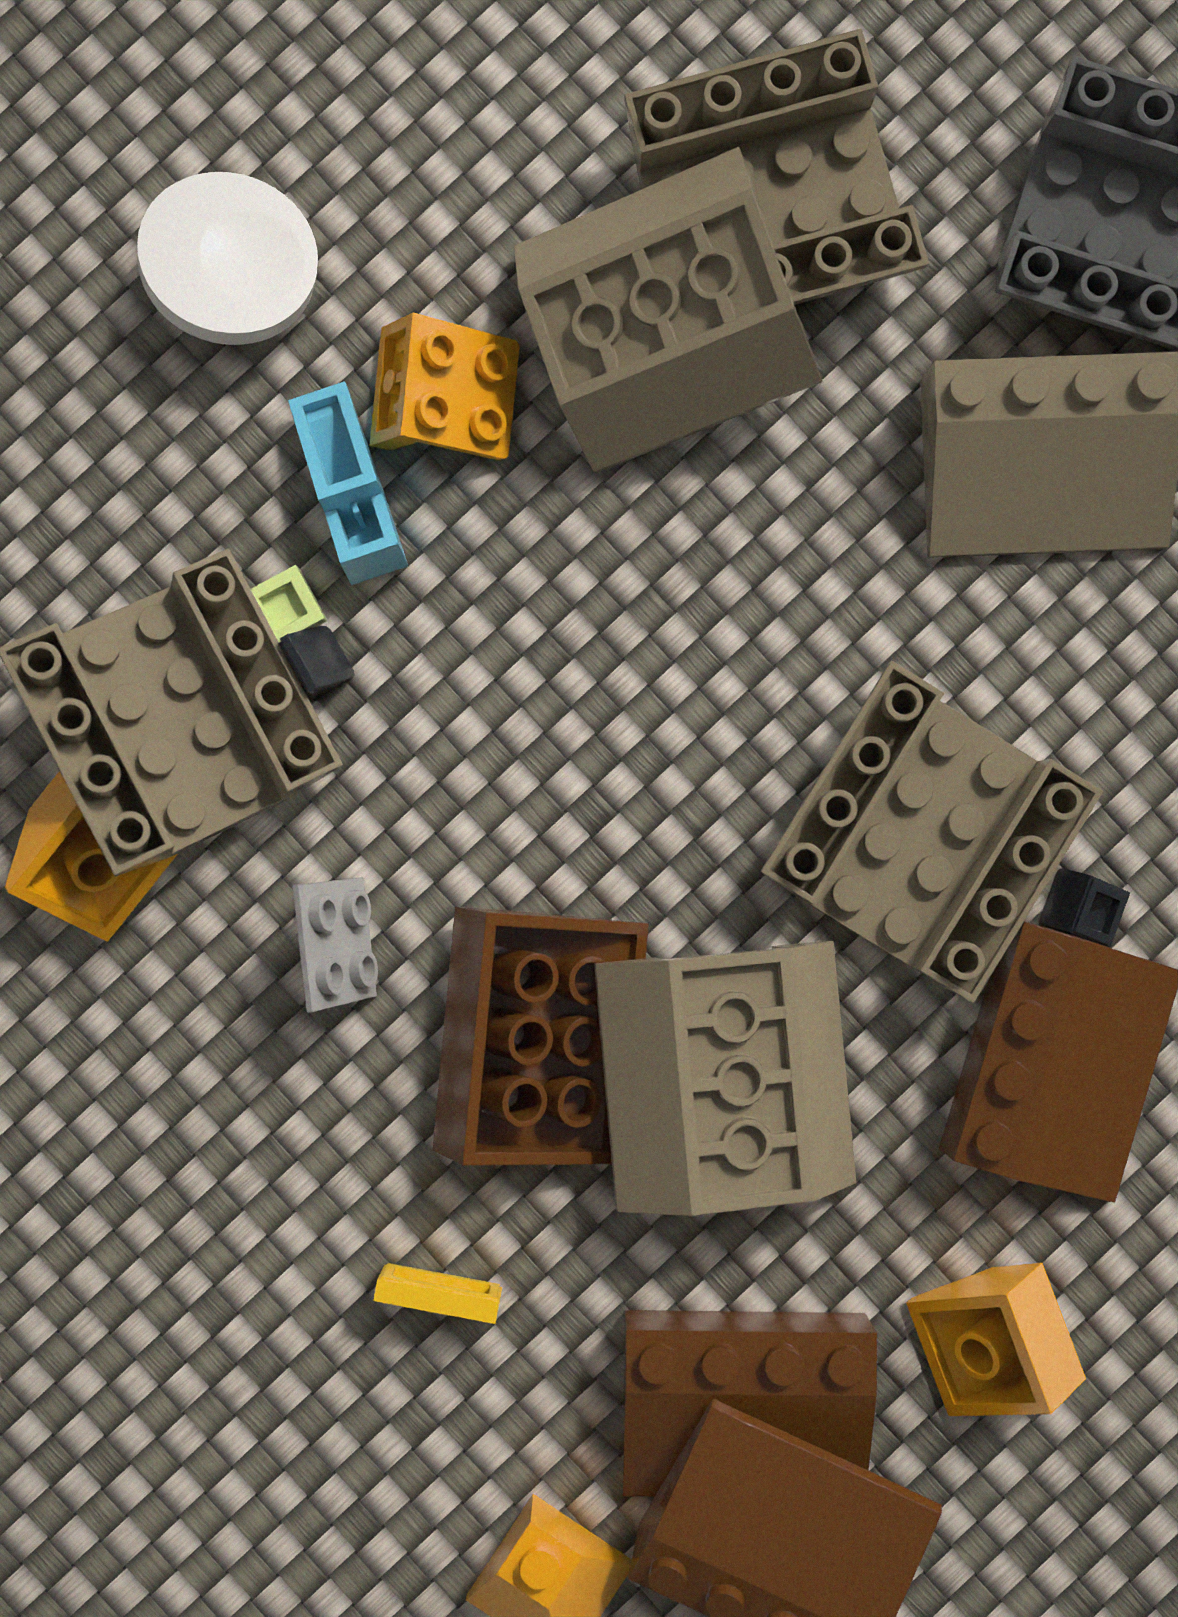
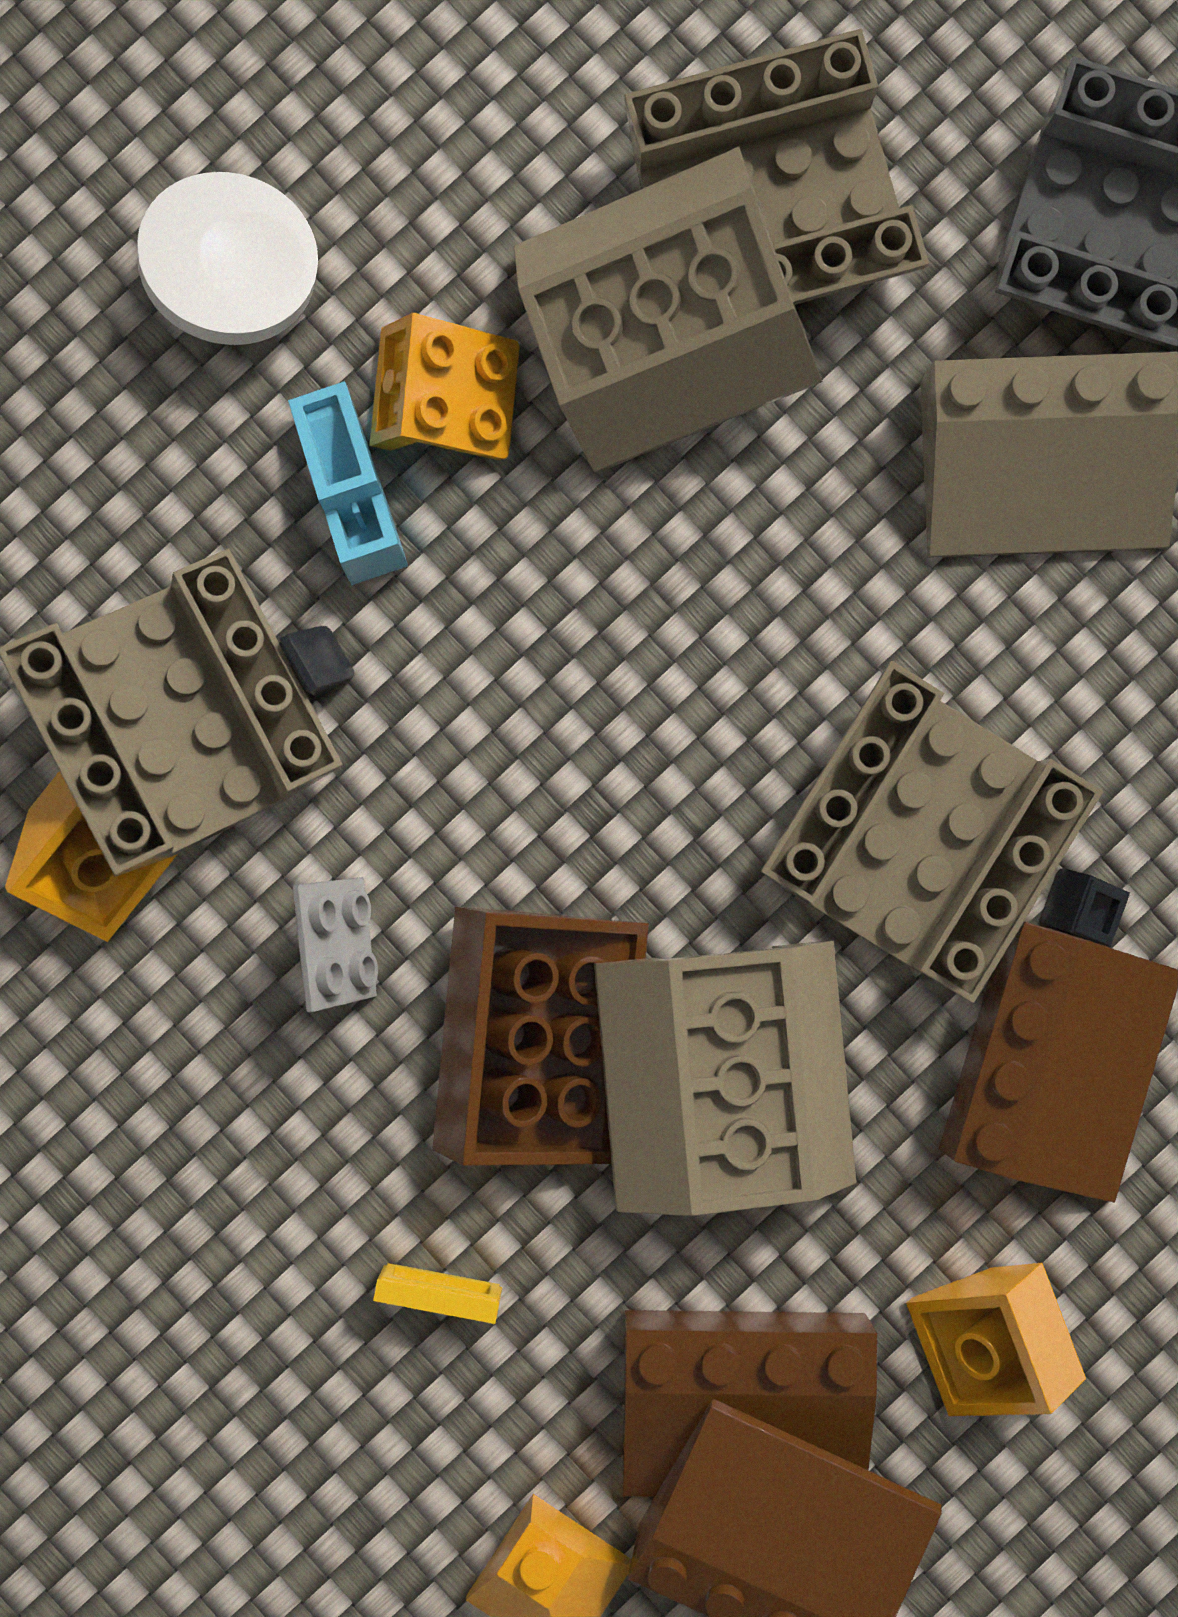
(288, 603): yellowish green plate -> none

